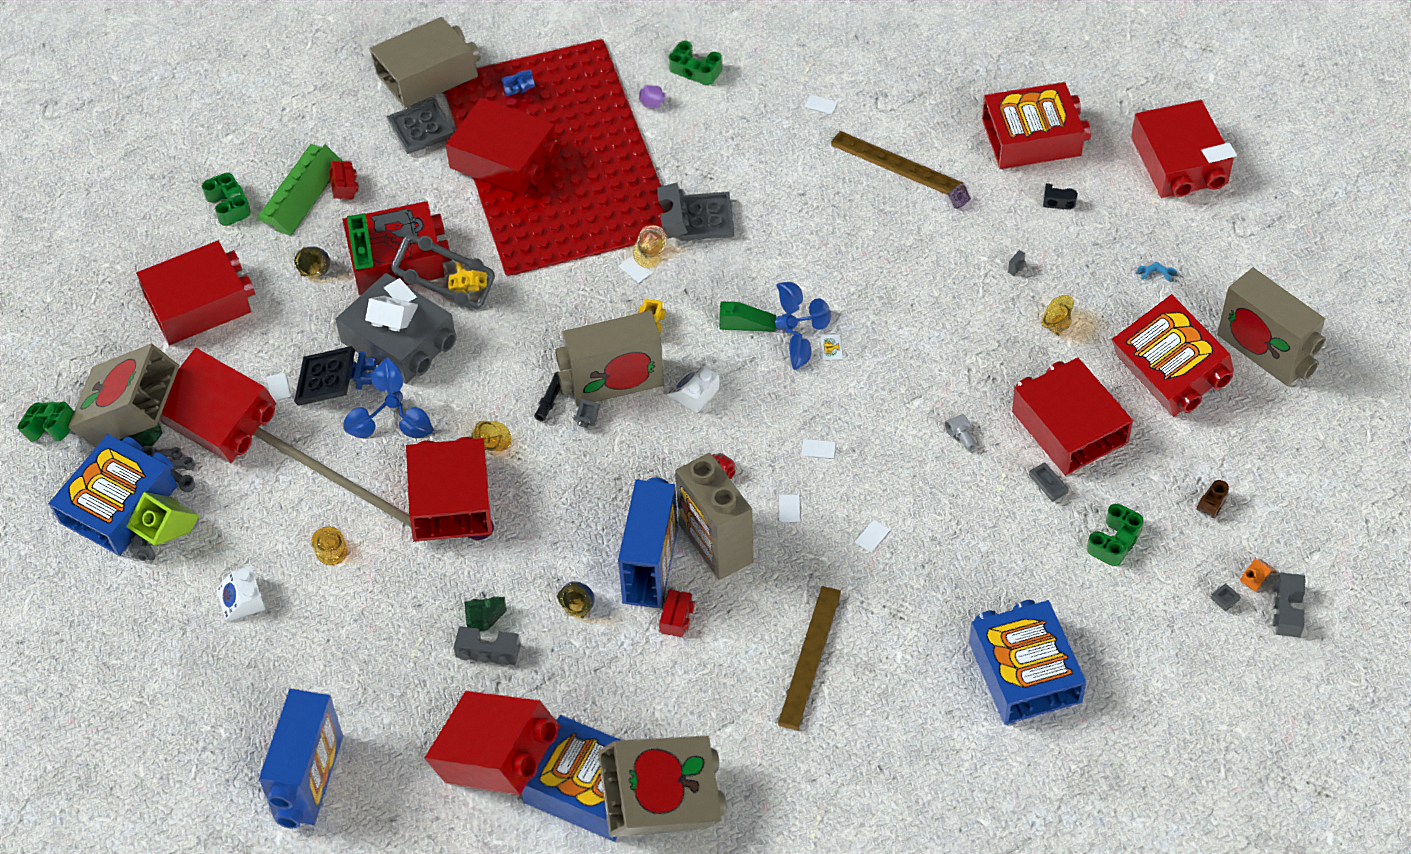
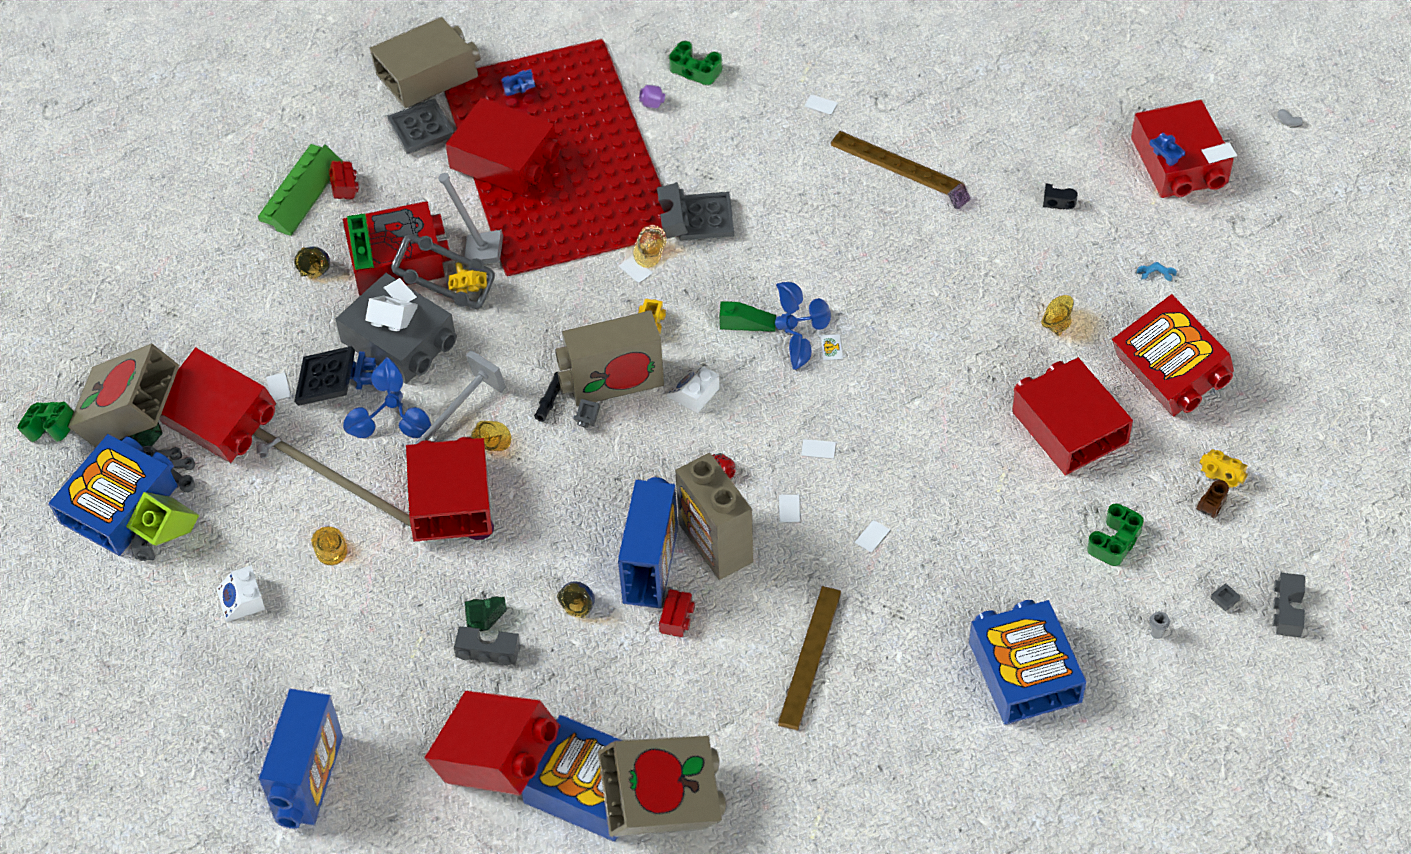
(196, 291): red brick -> none
(226, 187): green beam -> none
(262, 448): none -> light grey hand
(483, 371): none -> light grey tile
(484, 245): none -> light grey tile
(959, 427): light grey pin -> none
(1017, 263): dark grey plate -> none
(1034, 125): red brick -> none
(1048, 481): dark grey plate -> none
(1159, 623): none -> light grey cone
(1166, 146): none -> blue hips
(1223, 467): none -> yellow brick
(1256, 574): orange bracket -> none
(1271, 327): dark tan brick -> none
(1288, 120): none -> light grey arm

